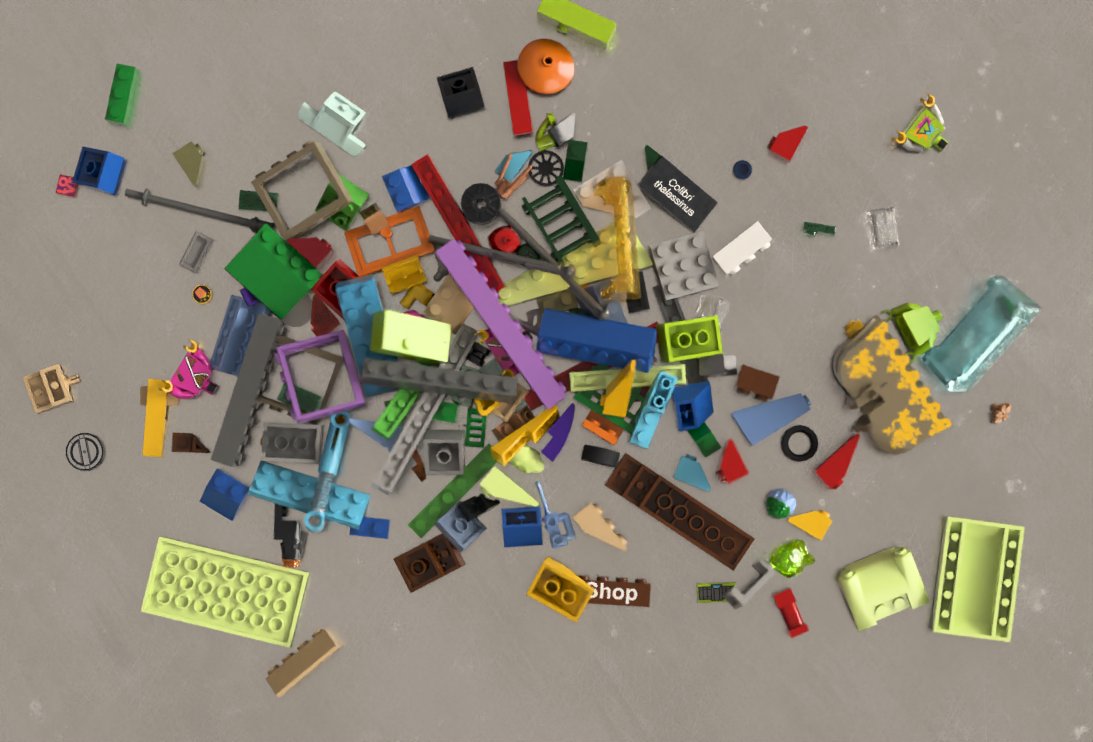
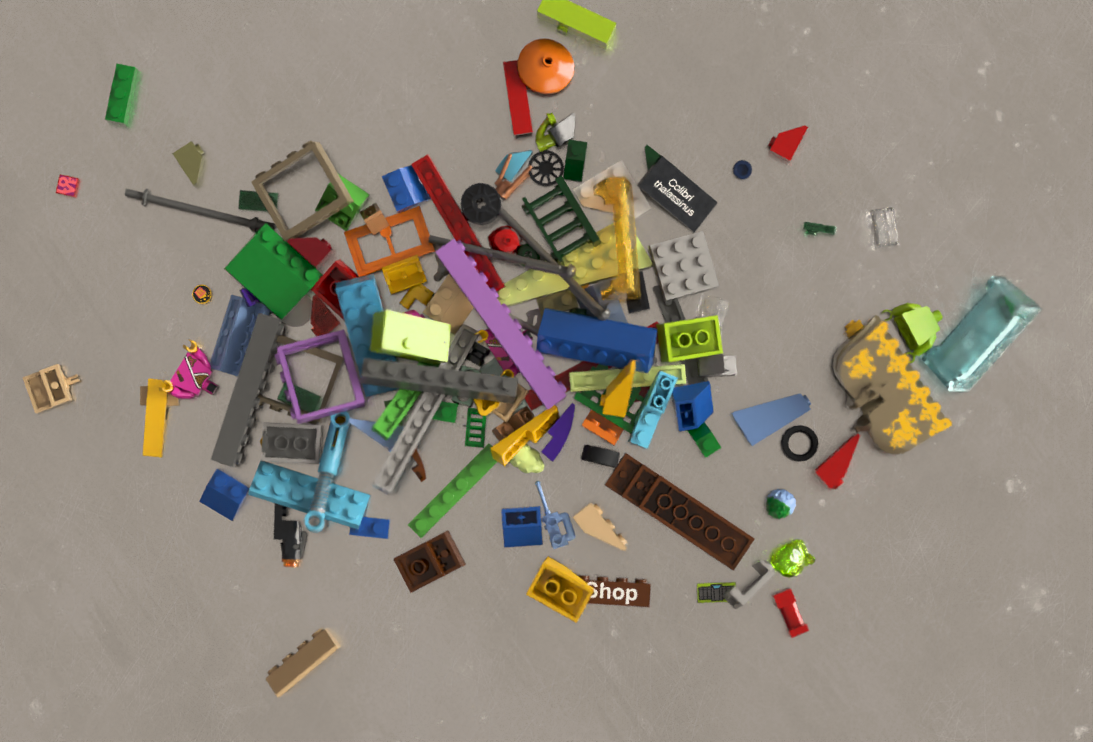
(85, 451): tile -> none
(98, 170): blue slope -> none
(187, 443): reddish brown slope -> none
(196, 252): light grey tile -> none
(224, 591): yellowish green plate -> none
(335, 122): light aqua plate -> none
(444, 452): light grey slope -> none
(457, 528): sand blue plate -> none
(460, 92): black slope -> none
(476, 506): black slope -> none
(502, 487): yellowish green slope -> none
(691, 473): medium azure slope -> none
(731, 465): red slope -> none
(742, 249): white brick -> none
(756, 382): reddish brown brick -> none
(812, 522): yellow slope -> none
(882, 586): yellowish green piece -> none
(923, 129): torso -> none
(977, 579): yellowish green slope -> none
(1000, 412): medium nougat plant -> none

